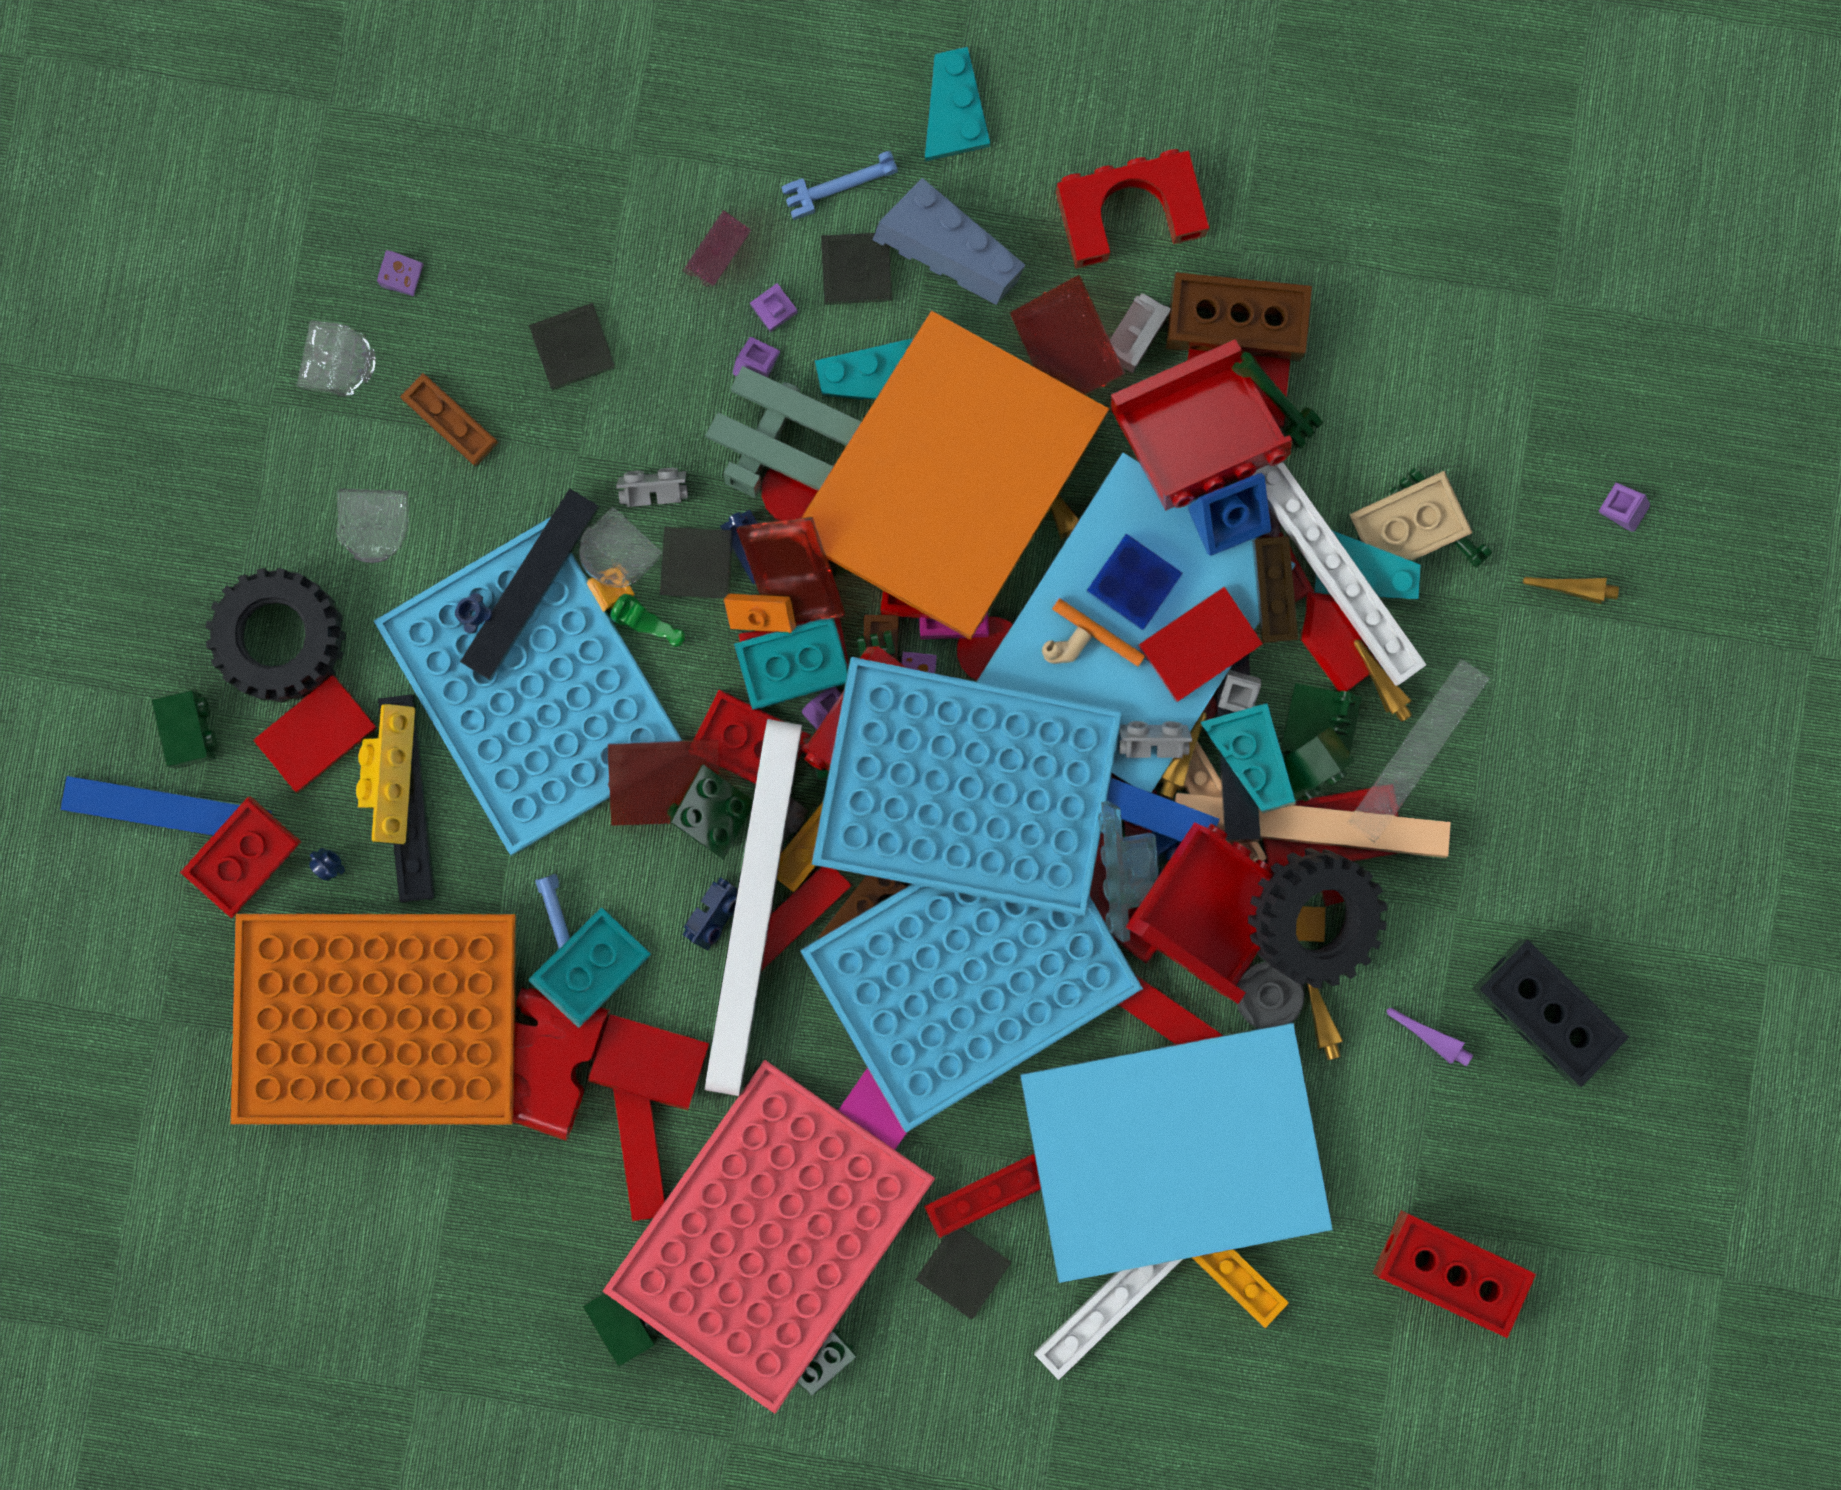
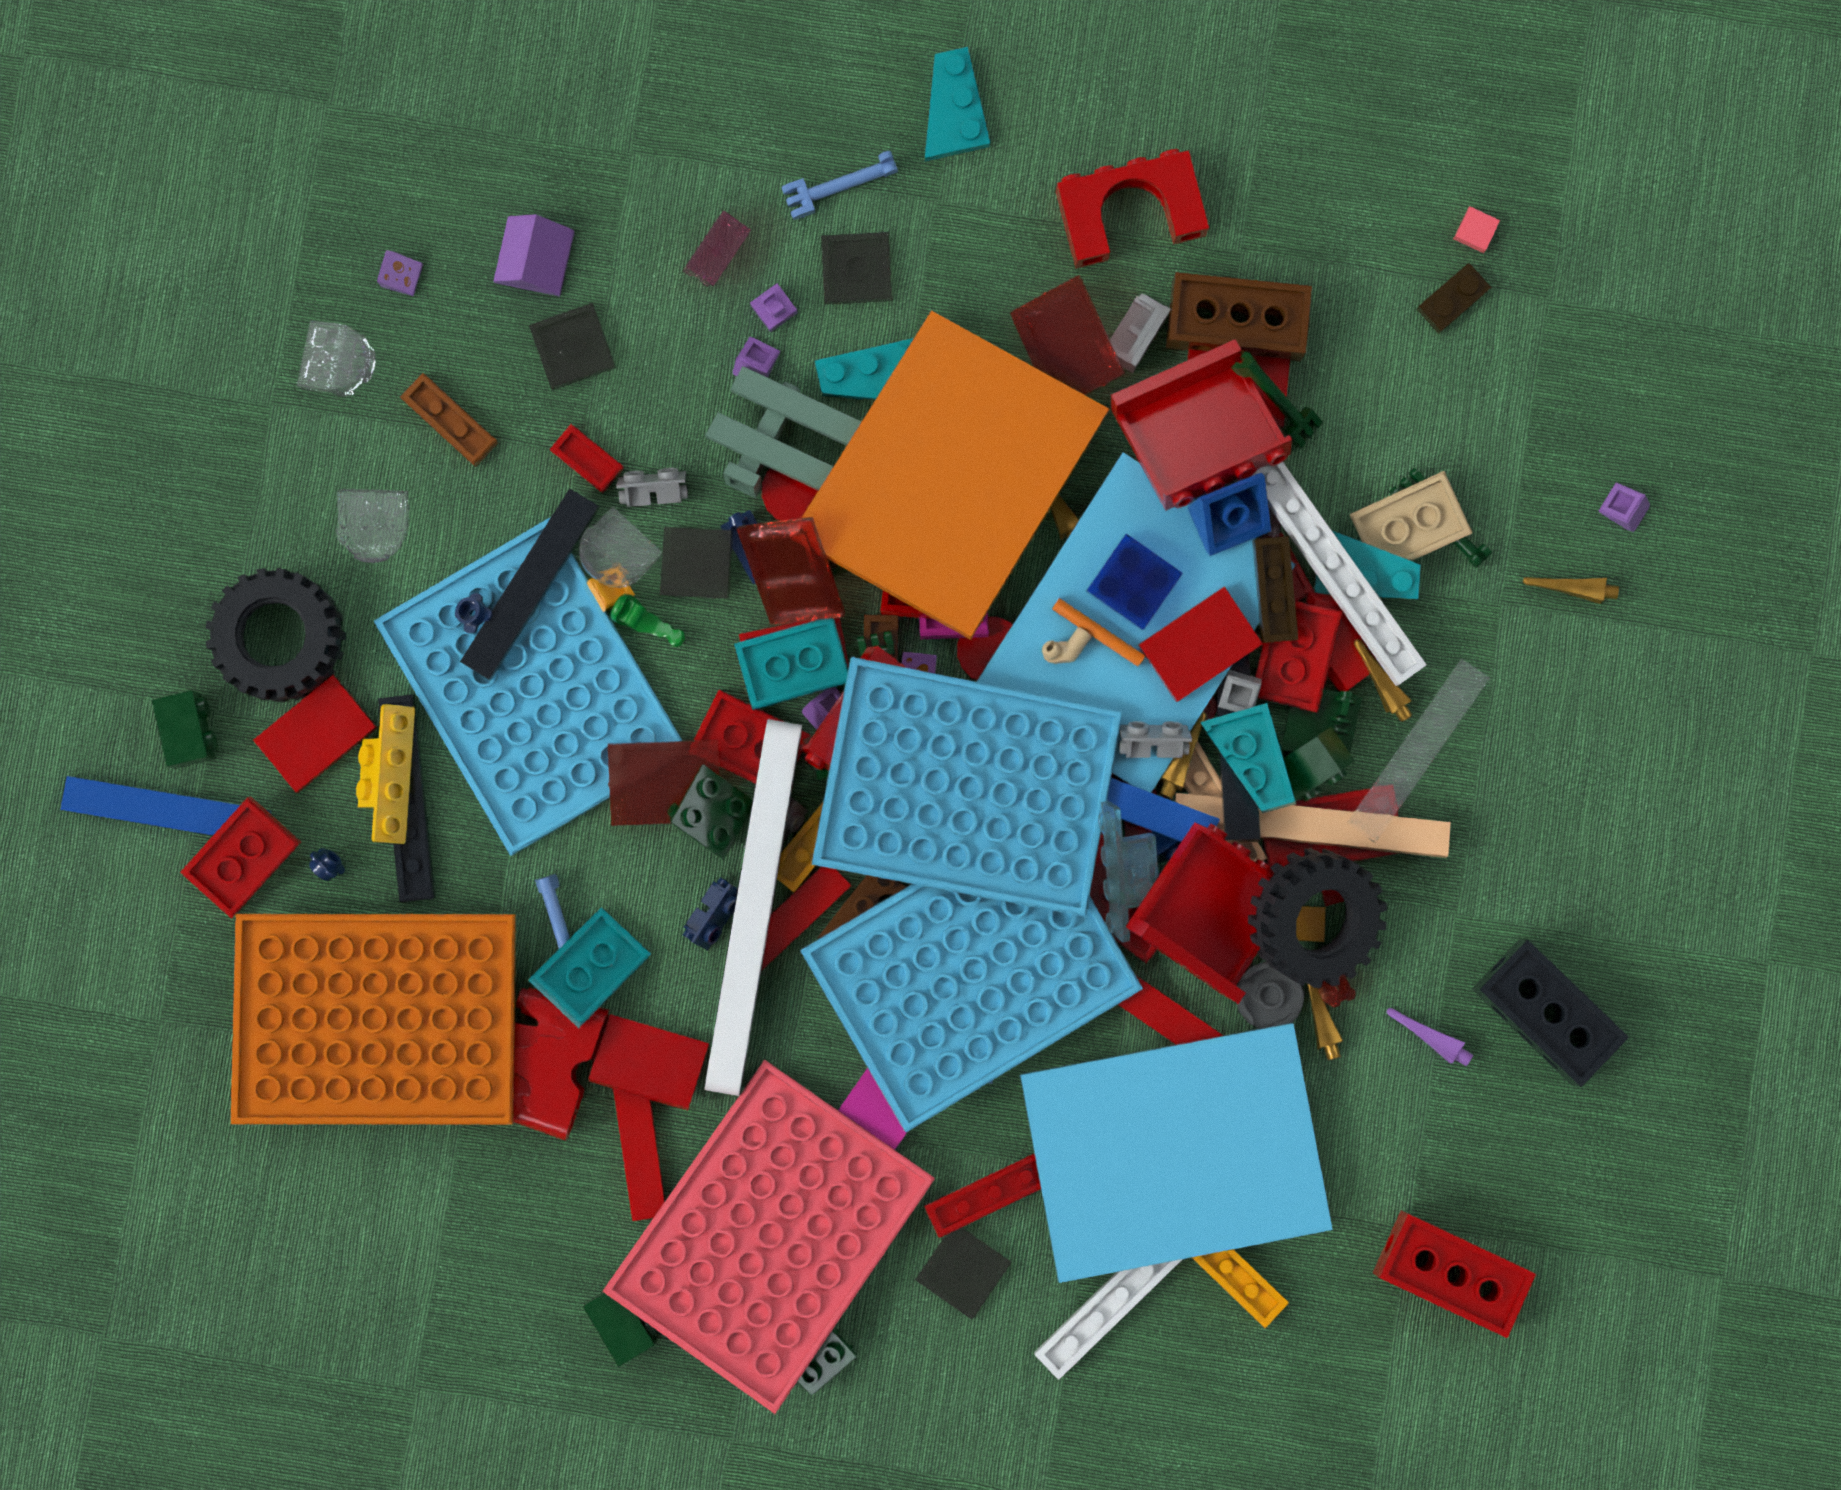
(534, 254): none -> medium lavender slope
(586, 458): none -> red tile
(760, 612): orange plate -> none
(947, 240): sand blue wedge -> none
(1298, 669): none -> red tile
(1334, 997): none -> clear red plate
(1453, 298): none -> dark brown plate
(1476, 229): none -> coral tile

